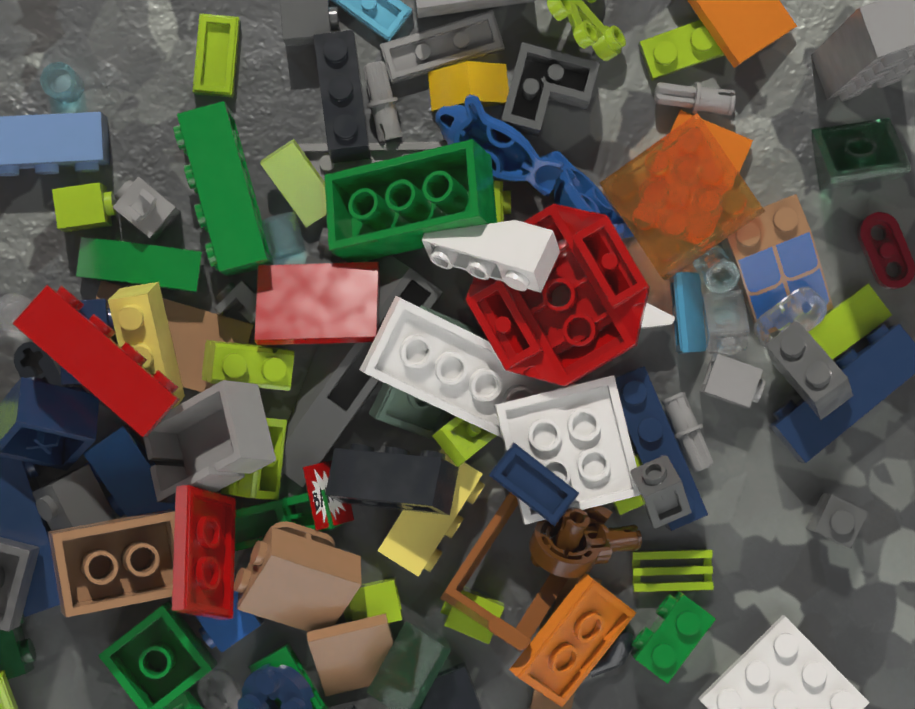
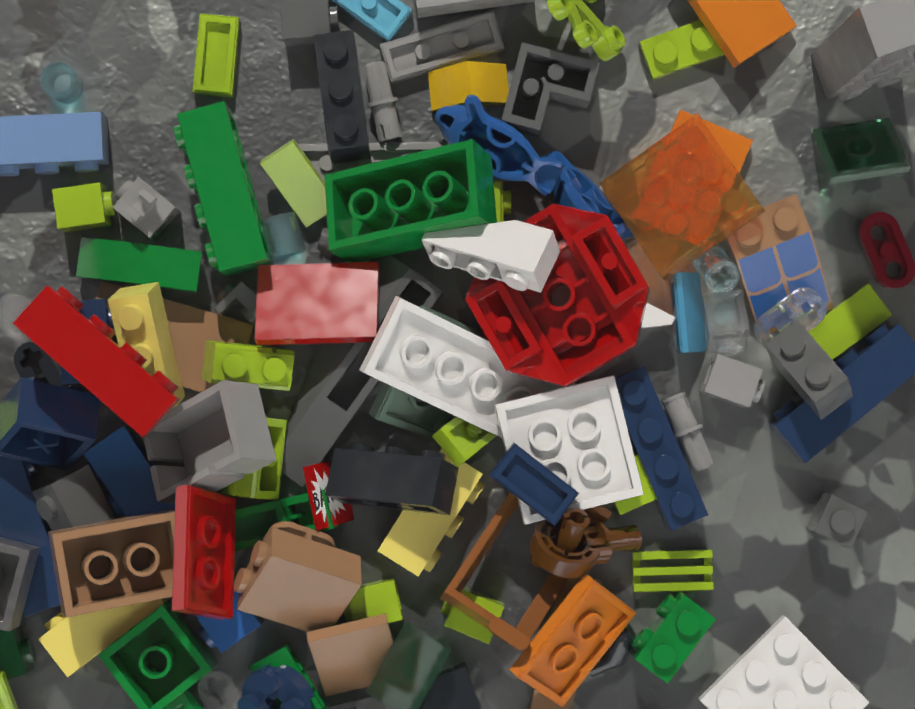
(82, 637): none -> light yellow brick
(661, 491): dark grey bracket -> none
(696, 98): light grey axle -> none

